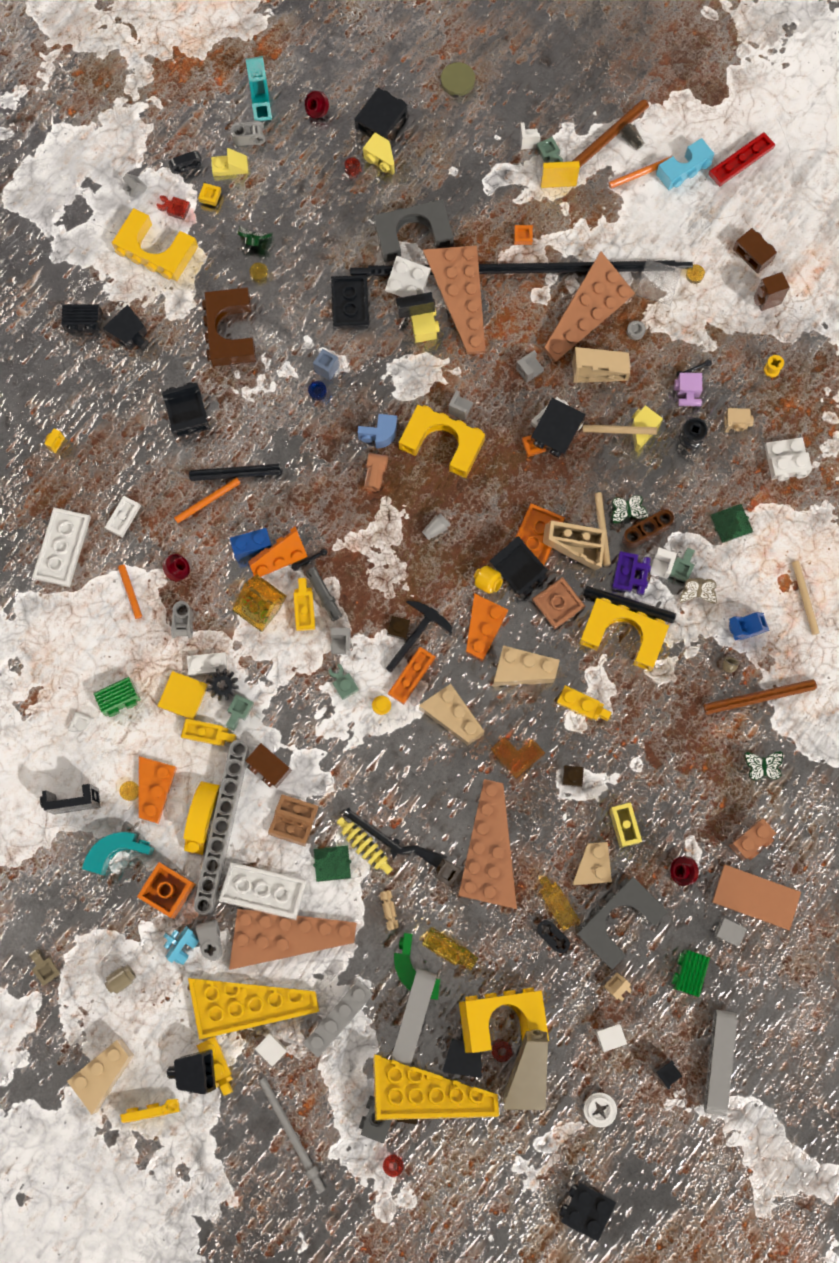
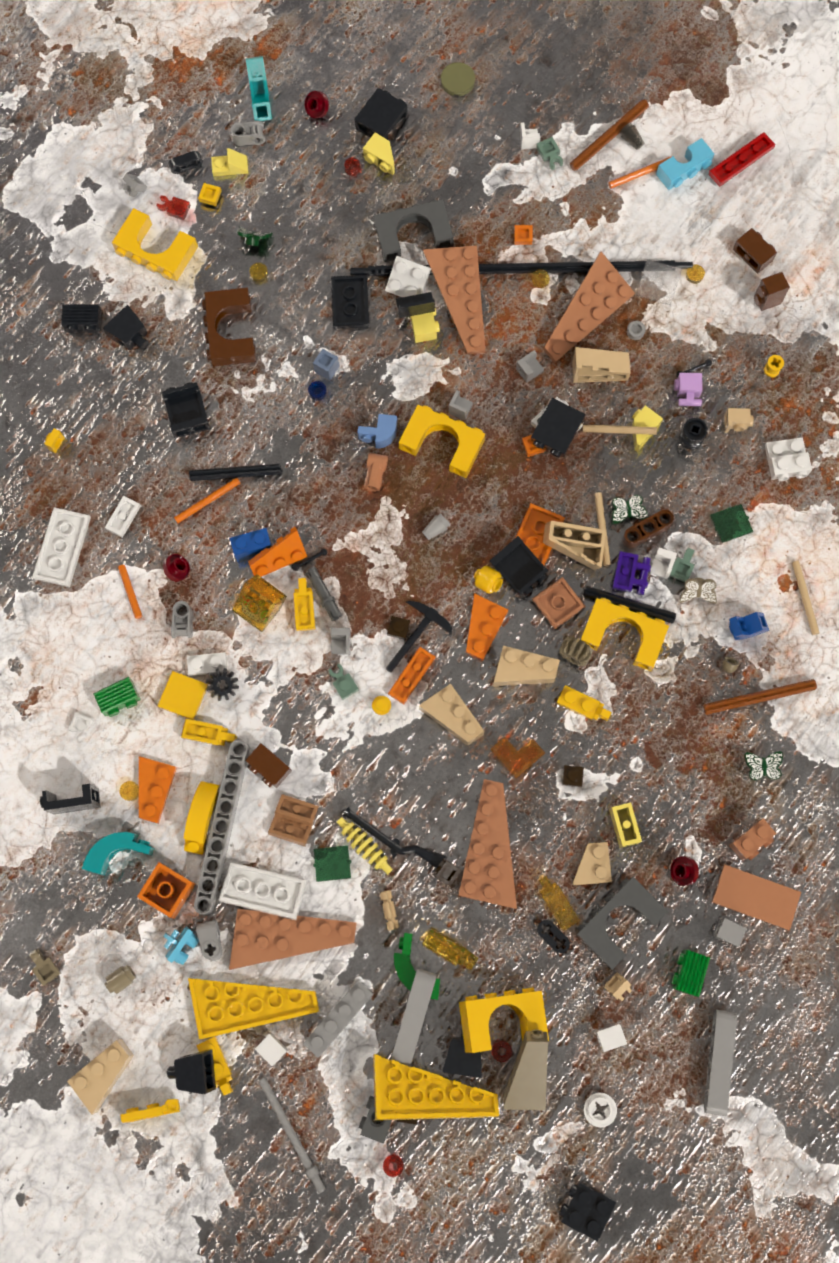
(239, 709): sand green plate -> none
(540, 278): none -> clear yellow tile
(560, 174): yellow tile -> none
(575, 651): none -> dark tan gear
(667, 1073): black panel -> none

